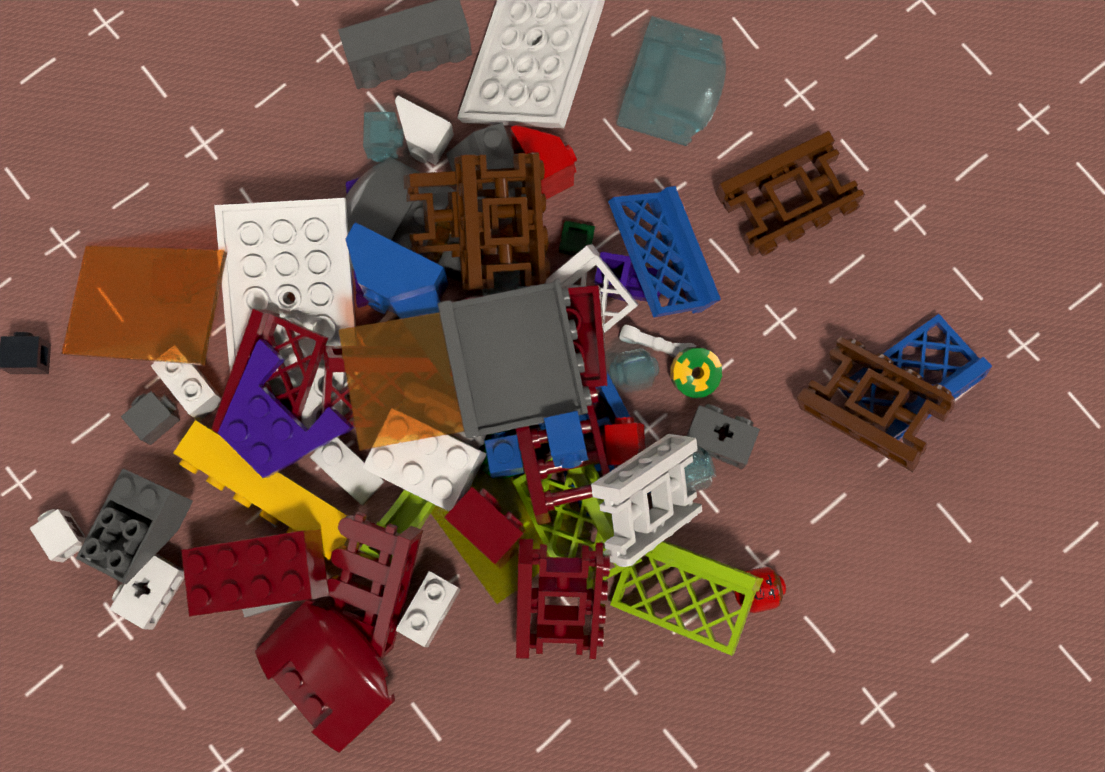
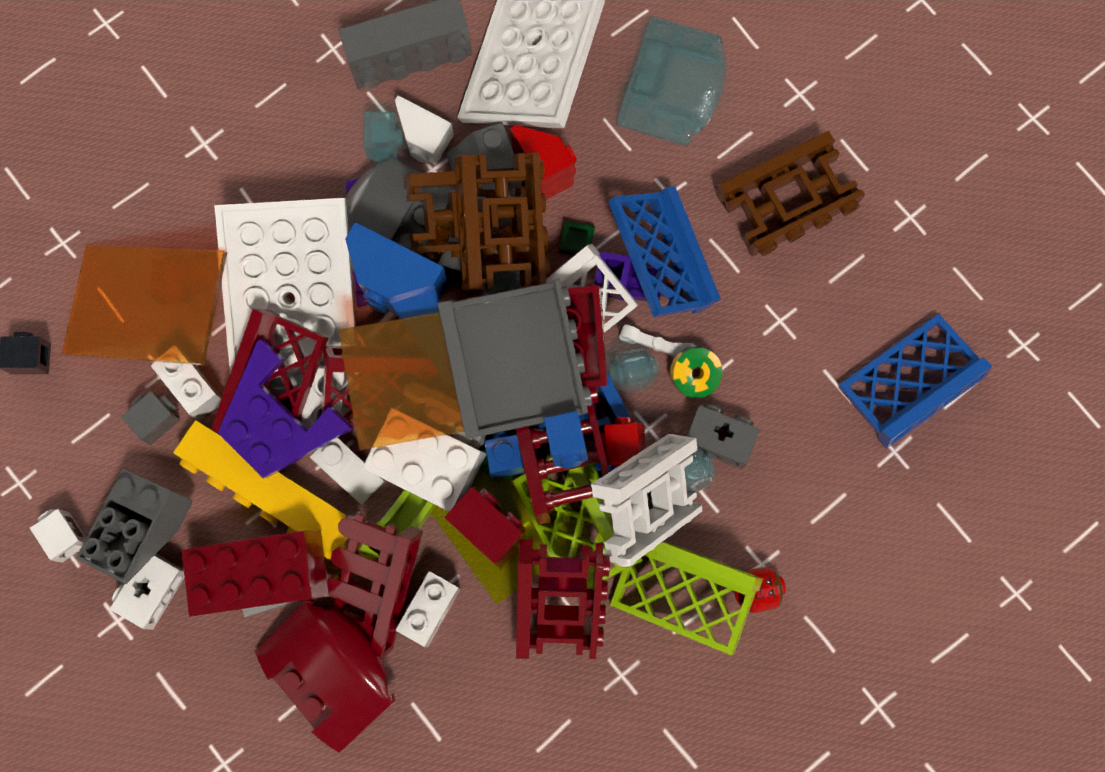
(865, 425): reddish brown fence -> none

